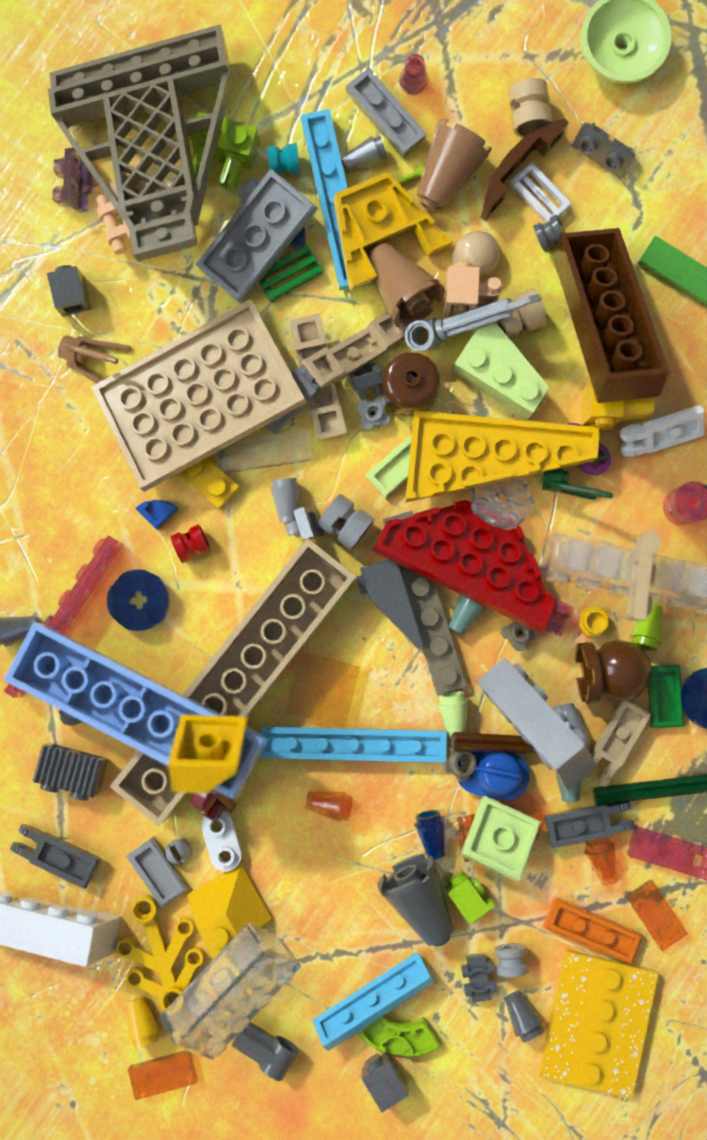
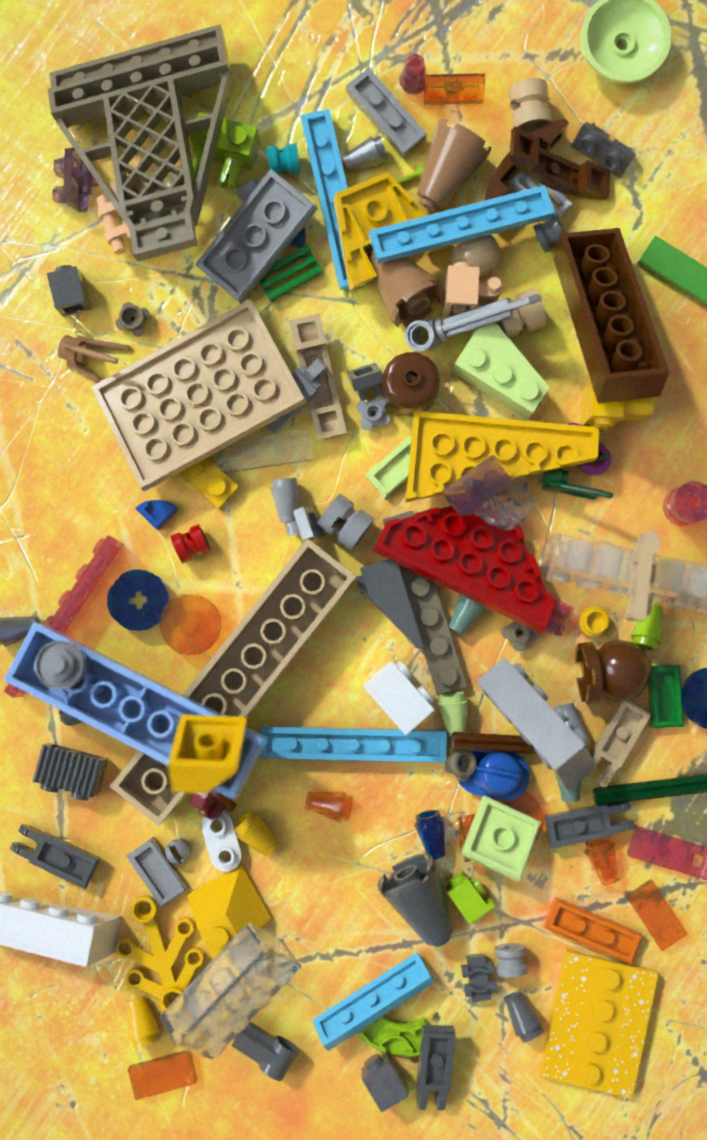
(60, 665): none -> light grey plate
(129, 310): none -> dark tan plate
(190, 624): none -> clear orange tile
(255, 833): none -> yellow cone
(323, 689): clear yellow tile -> none
(355, 352): tan slope -> none
(398, 696): none -> white brick
(435, 1064): none -> dark grey hinge
(454, 89): none -> clear orange plate
(461, 224): none -> medium azure plate
(472, 490): none -> slope
(556, 172): none -> reddish brown slope
(663, 432): white hinge -> none

